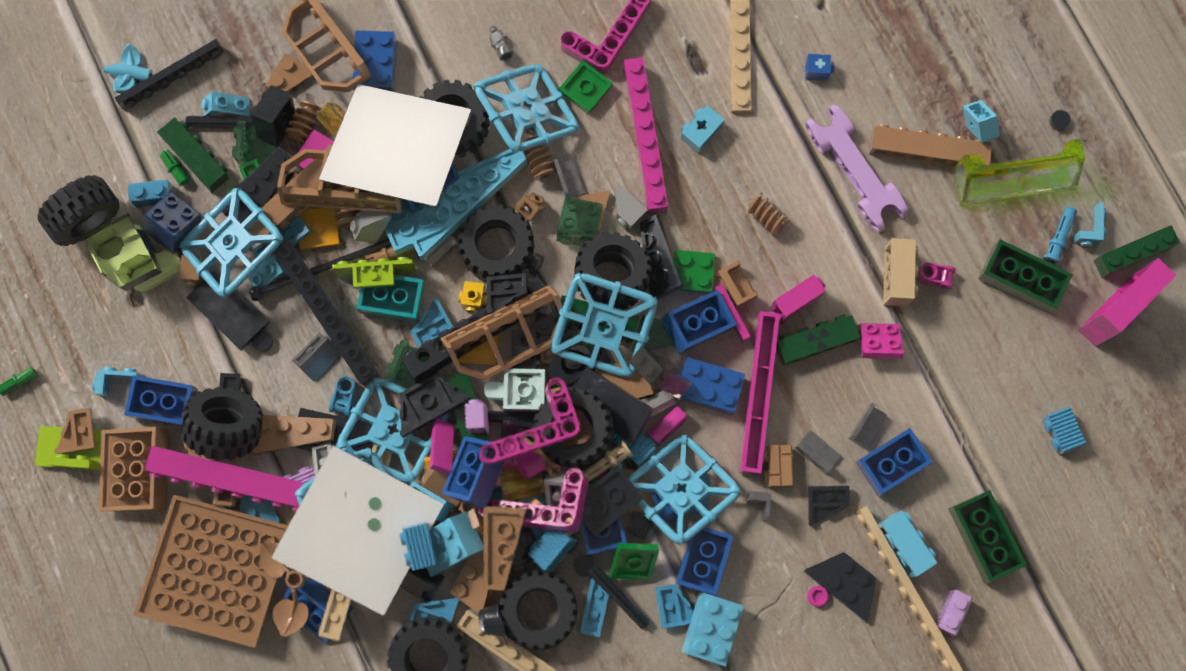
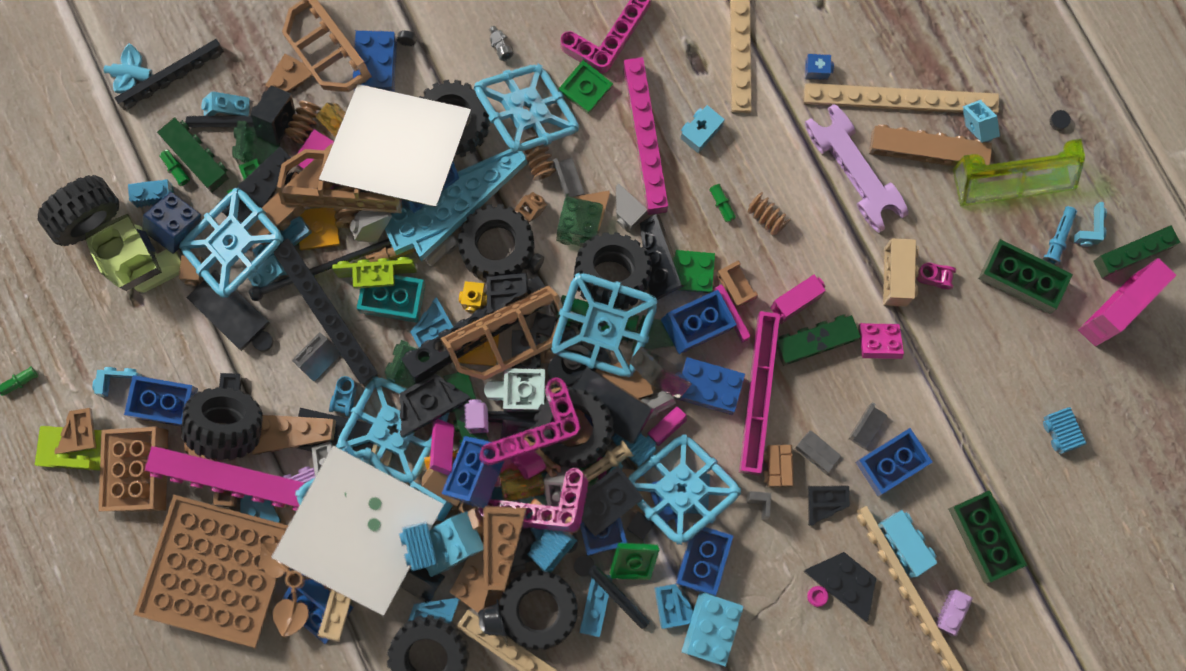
(406, 38): none -> black tile
(722, 203): none -> green axle
(895, 98): none -> tan plate

